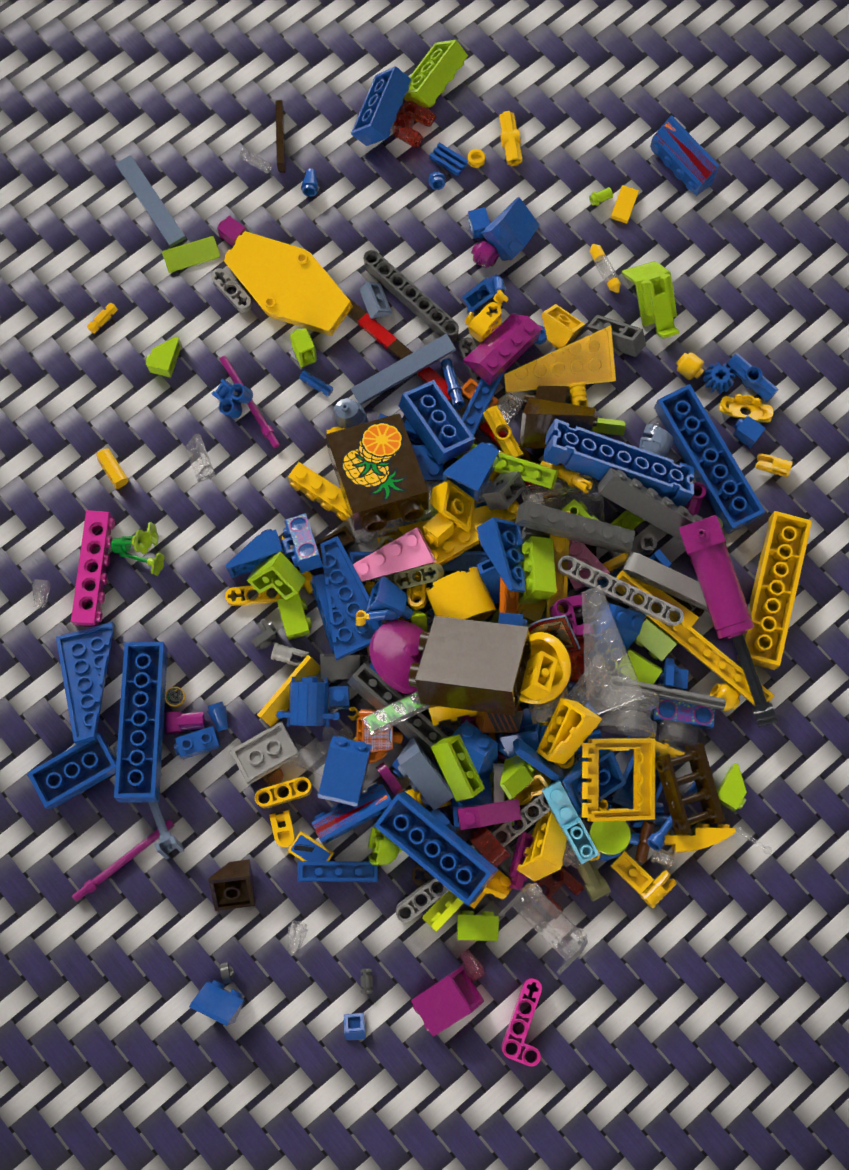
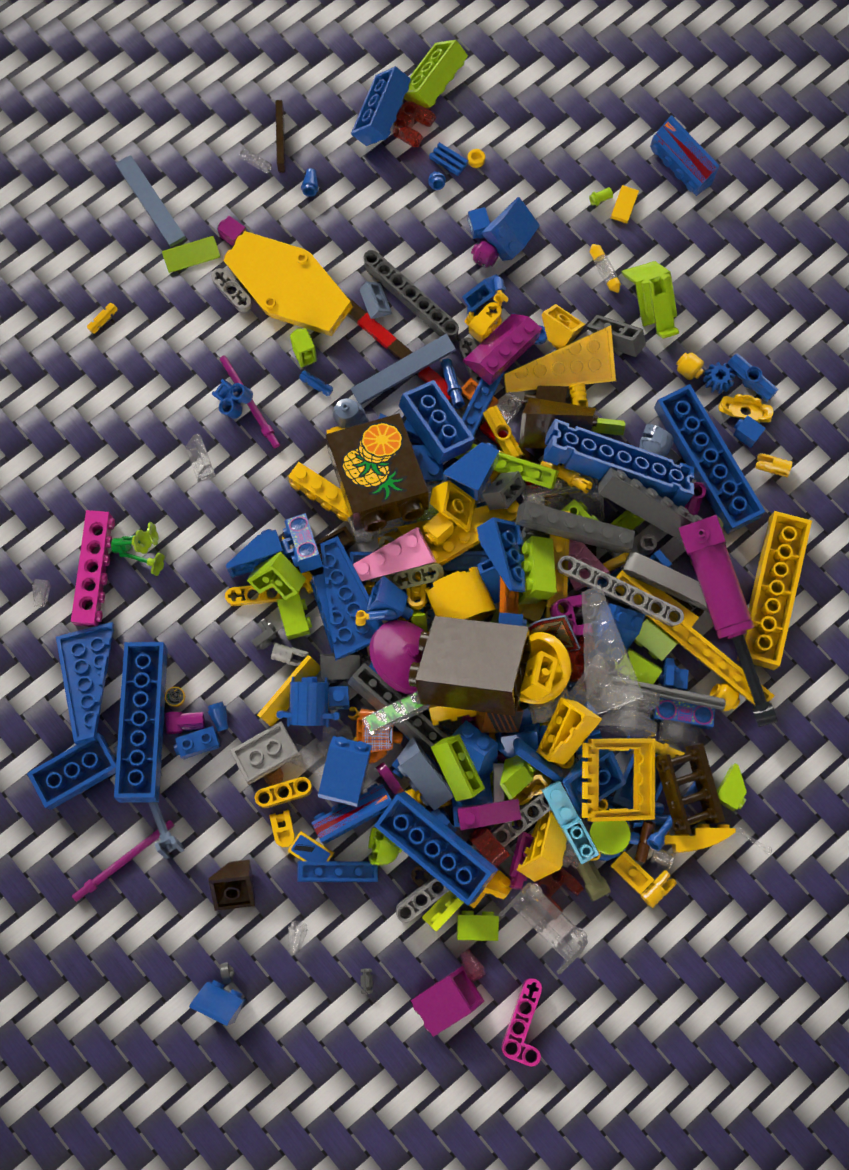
(112, 468): yellow brick -> none
(164, 357): lime slope -> none
(354, 1026): blue slope -> none
(510, 138): yellow piece -> none

